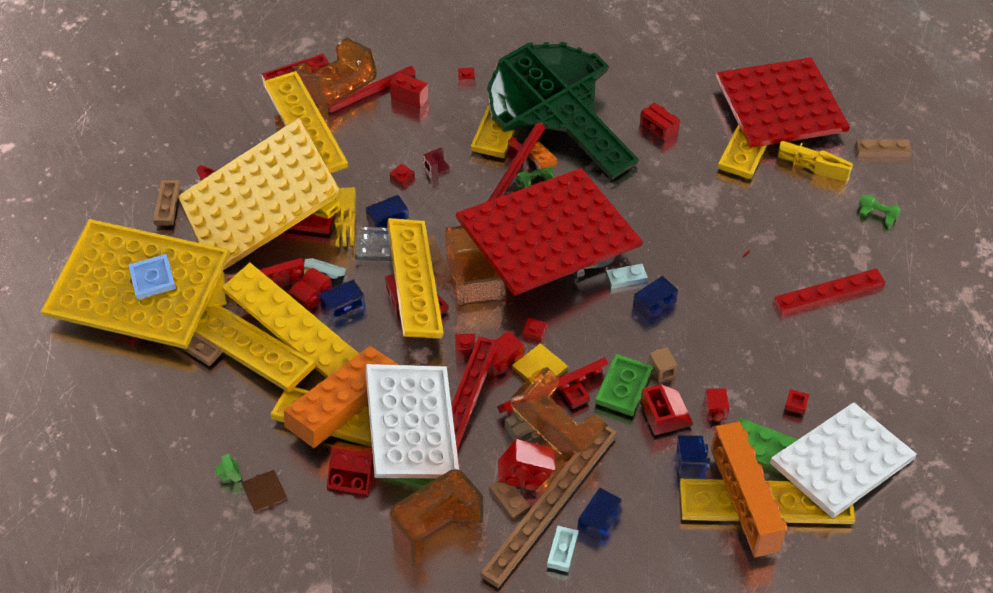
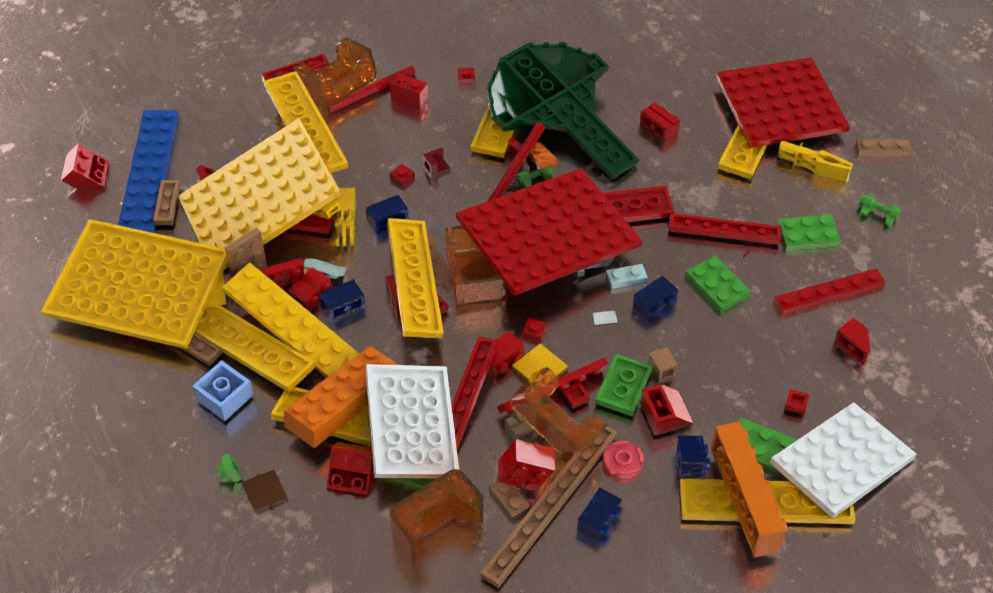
(84, 169): none -> red slope
(148, 169): none -> blue plate
(152, 276): light blue plate -> none
(223, 390): none -> light blue brick
(245, 250): none -> medium nougat plate
(373, 244): clear plate -> none
(464, 346): red brick -> none
(562, 548): light aqua plate -> none
(604, 317): none -> white sticker
(623, 459): none -> coral tile
(642, 203): none -> red plate
(716, 404): red brick -> none
(717, 283): none -> bright green plate
(725, 228): none -> red plate
(809, 232): none -> bright green plate
(855, 340): none -> red slope

